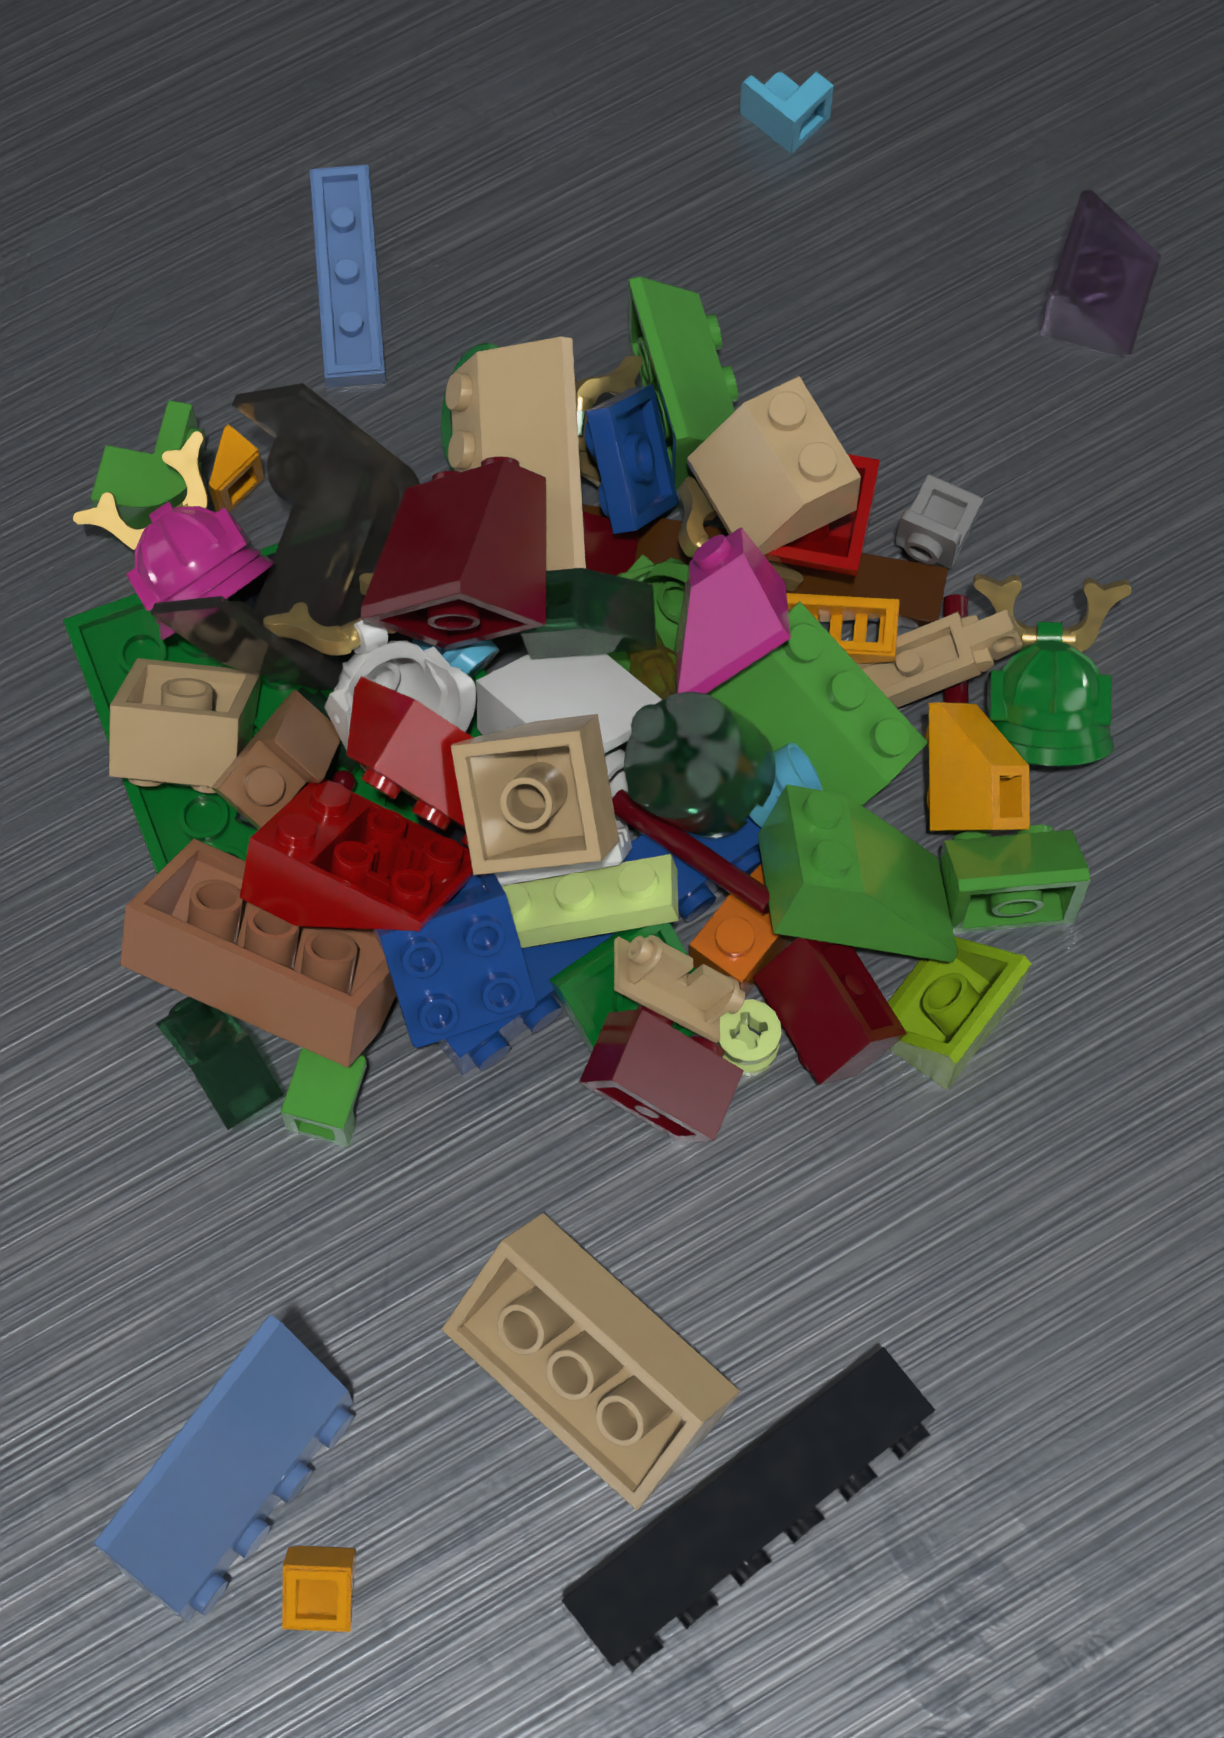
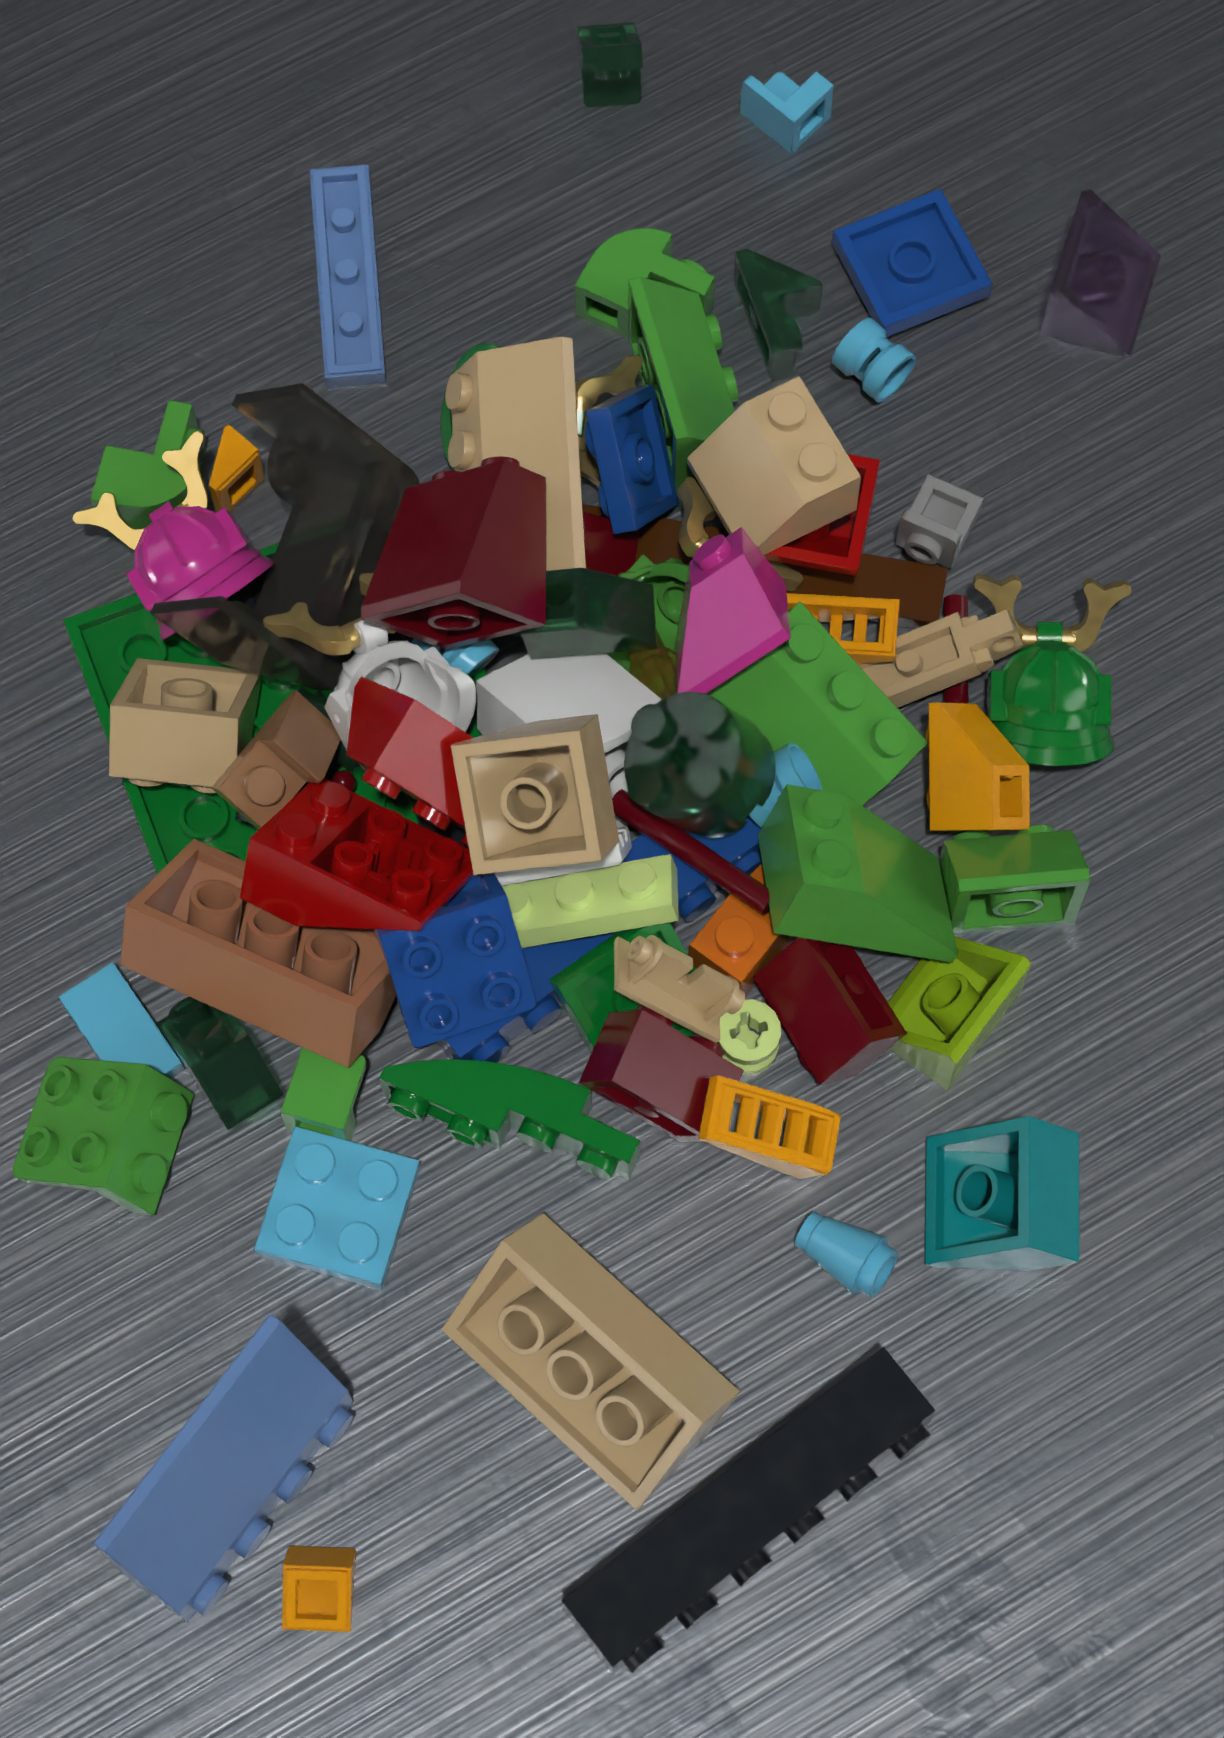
(104, 1130): none -> bright green bracket
(118, 1023): none -> medium azure tile
(337, 1208): none -> medium azure plate
(488, 1098): none -> green slope
(610, 64): none -> clear green slope
(642, 252): none -> bright green brick
(772, 302): none -> clear green slope
(808, 1133): none -> light orange slope
(848, 1253): none -> medium azure cone
(874, 359): none -> medium azure wheel
(912, 262): none -> blue plate
(1003, 1197): none -> teal slope

